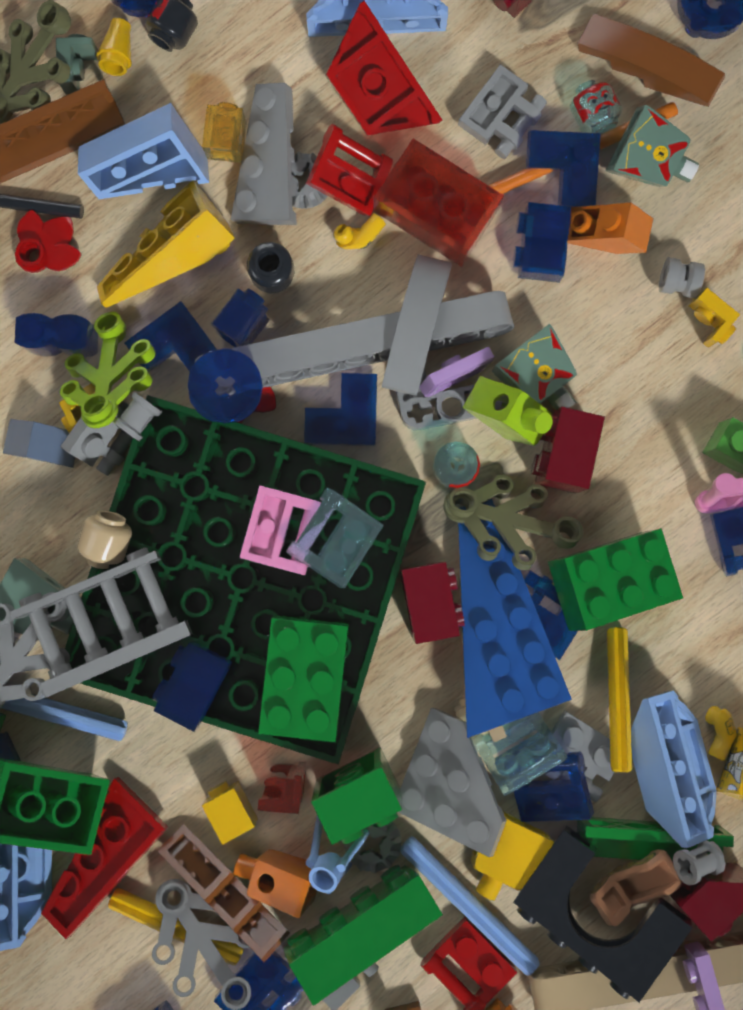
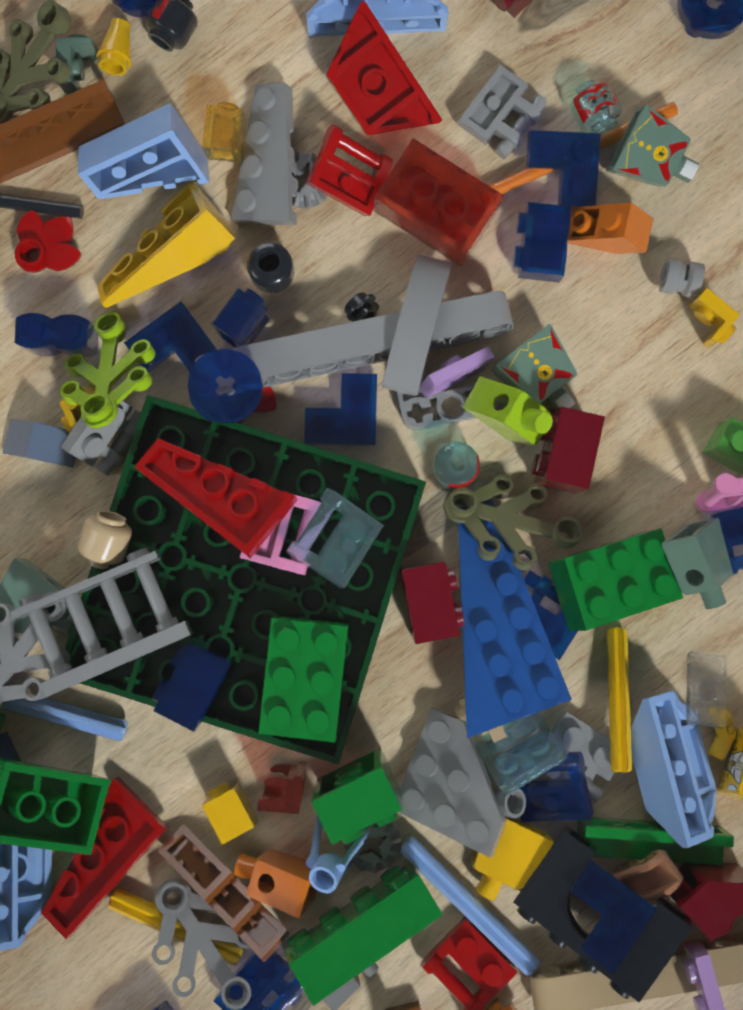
(136, 416): light grey bush -> none
(226, 501): none -> red wing
(359, 237): yellow arm -> none
(361, 307): none -> black plate
(513, 804): none -> light grey hinge
(622, 917): none -> clear blue plate
(651, 59): dark orange slope -> none
(699, 862): light grey bush -> none
(700, 560): none -> sand green torso
(706, 689): none -> clear plate

